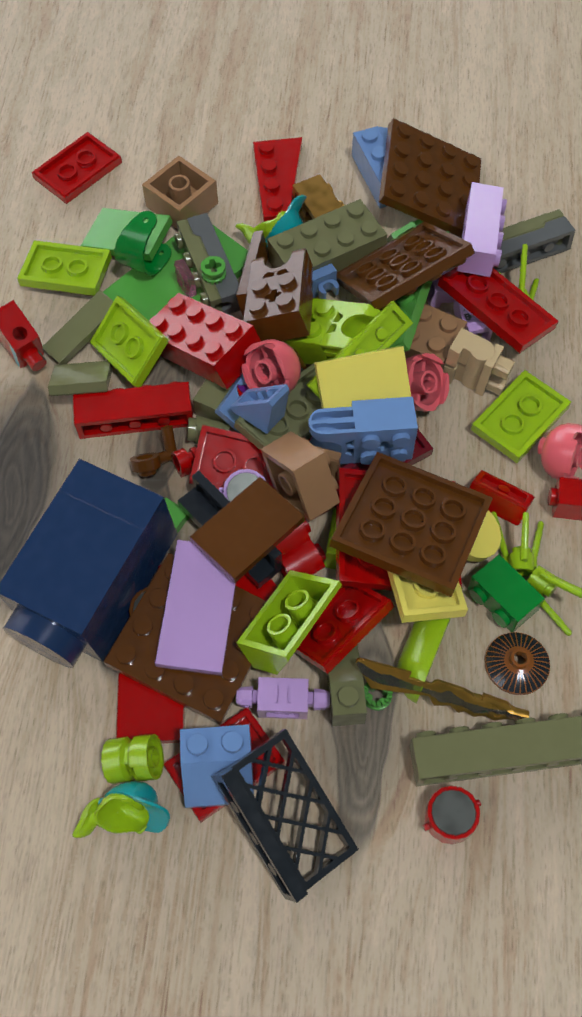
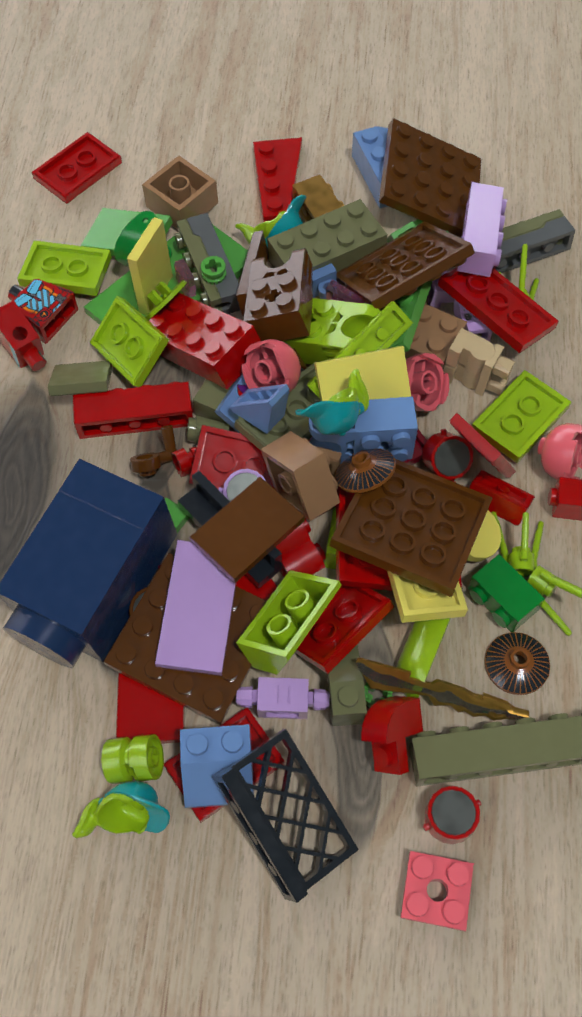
(45, 306): none -> torso
(78, 329): olive tile -> none
(149, 264): none -> light yellow tile
(160, 302): none -> lime piece
(341, 410): none -> teal hair
(342, 293): none -> clear pink plate
(365, 470): none -> dish
(387, 727): none -> red brick
(447, 455): none -> piece
(455, 877): none -> coral piece
(479, 443): none -> red tile

